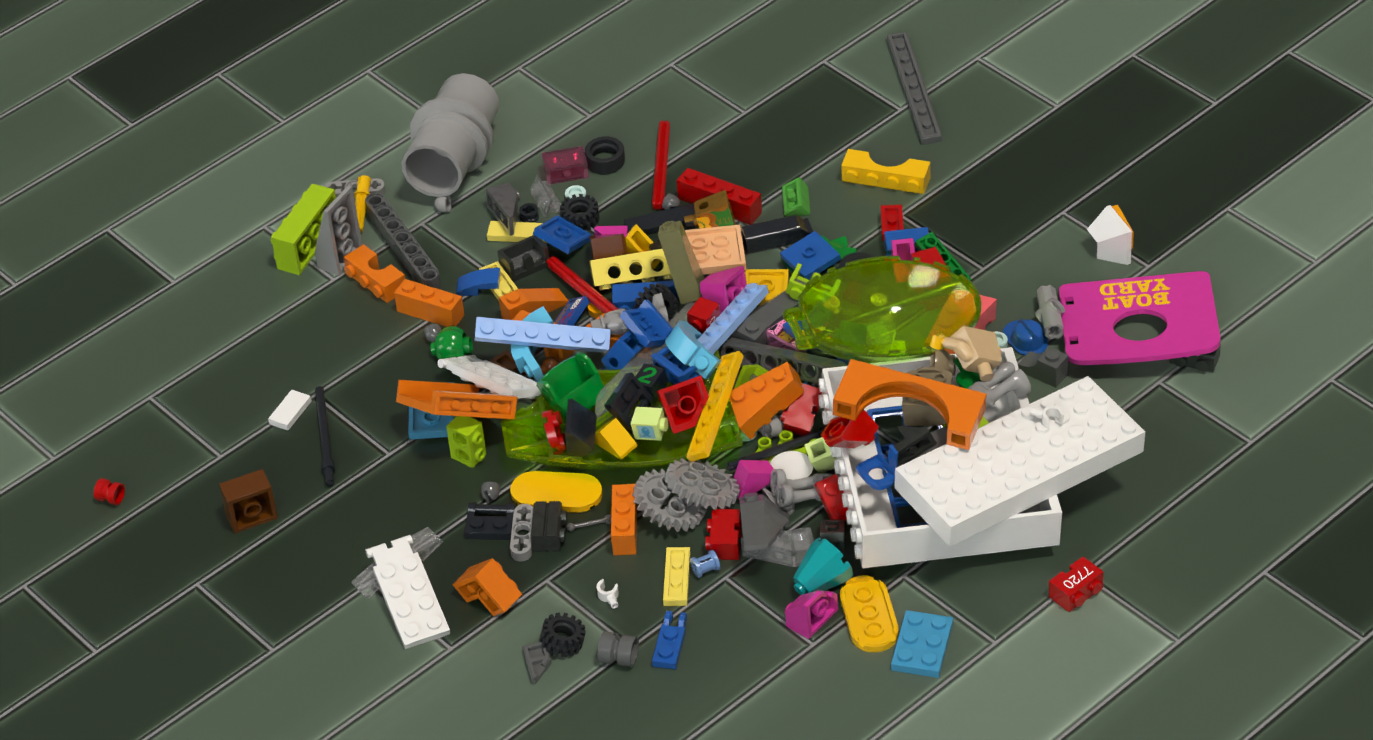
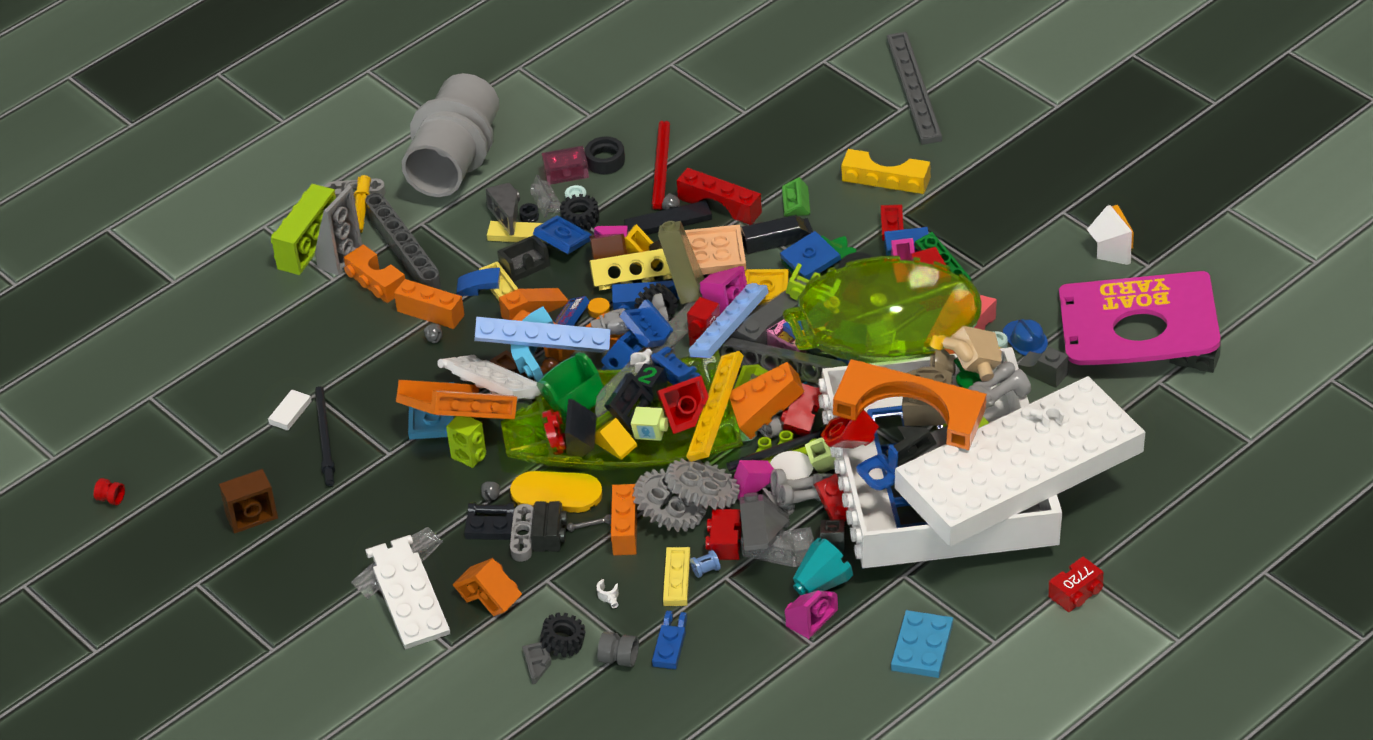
(443, 204): light grey hinge -> none
(451, 343): green plant -> none
(580, 285): red axle -> none
(640, 358): none -> white piece
(686, 347): medium azure arch -> none
(711, 212): pearl gold torso -> none
(869, 614): yellow tile -> none
(1050, 312): light grey piece -> none

